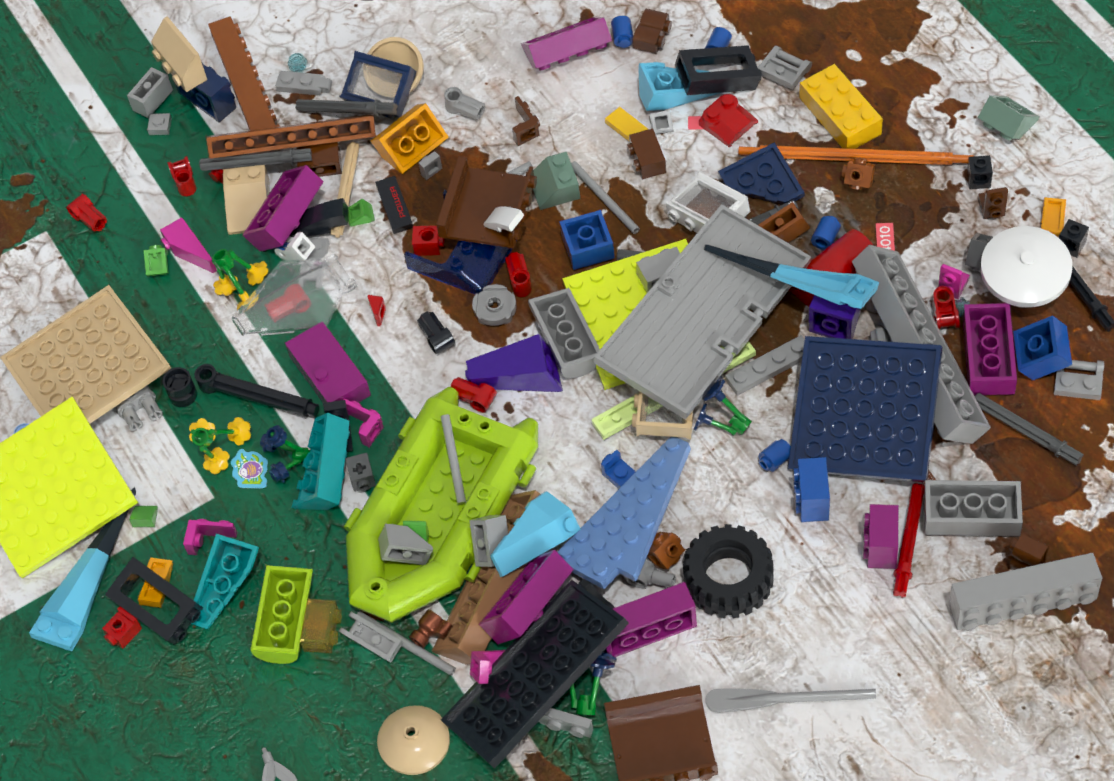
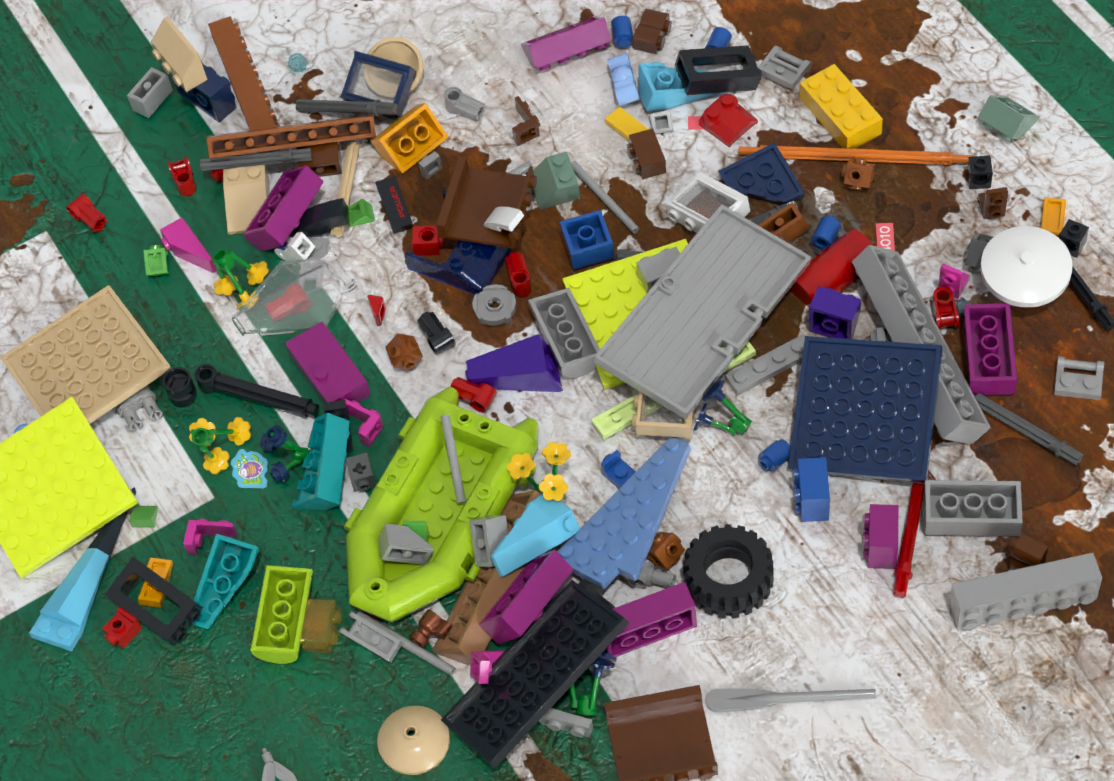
(159, 124): light grey plate -> none
(302, 83): light grey hinge -> none
(403, 351): none -> dark orange brick
(553, 484): none -> yellow plant
(623, 79): none -> light blue piece
(832, 286): medium azure plate -> none
(1042, 348): blue brick -> none

